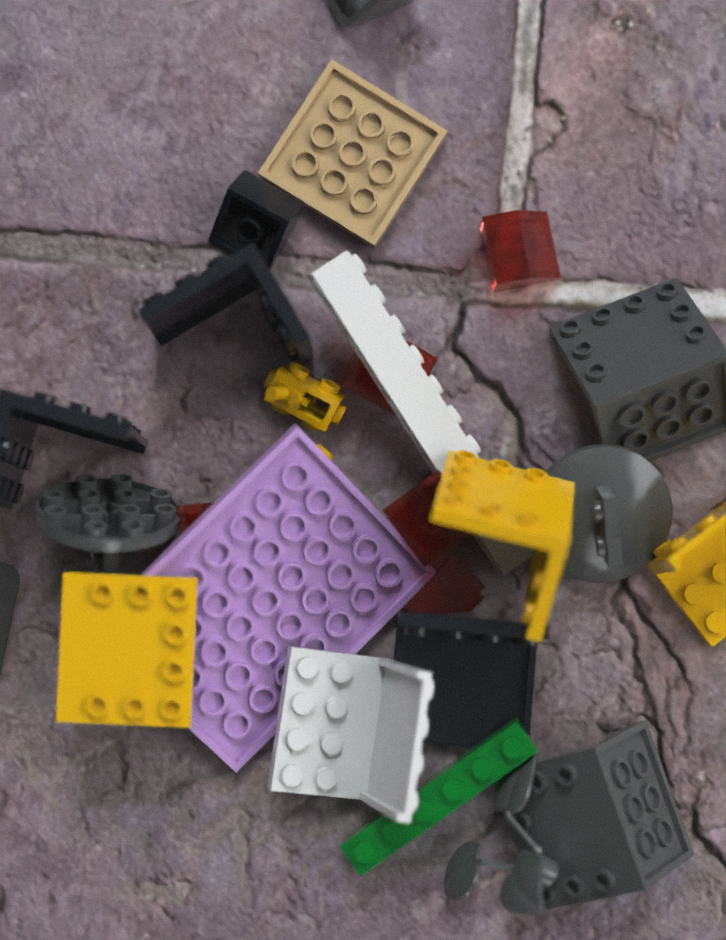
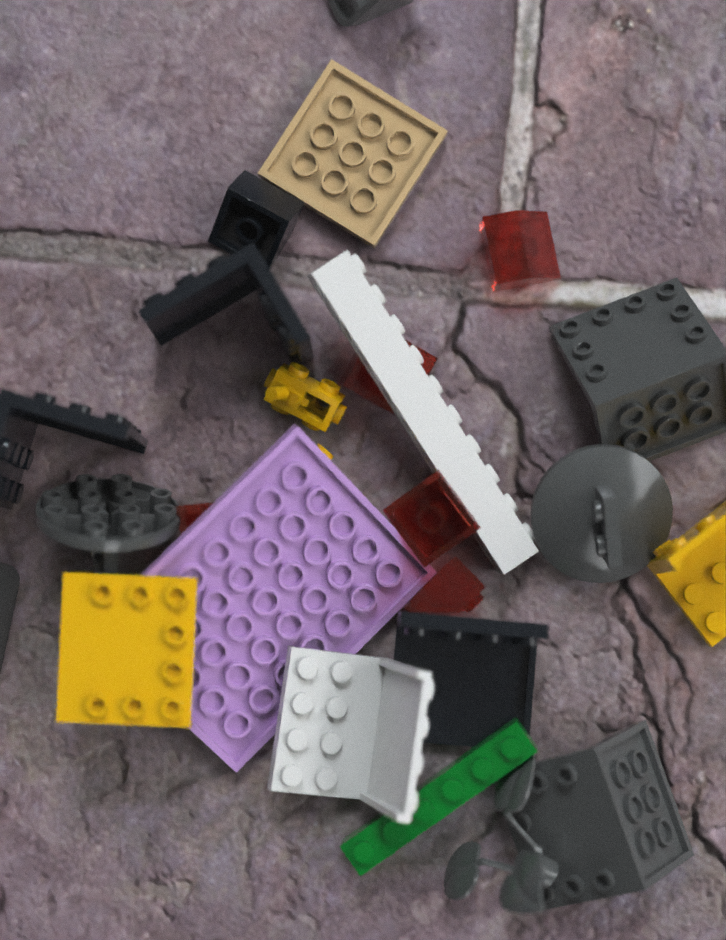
(513, 507): yellow bracket -> none

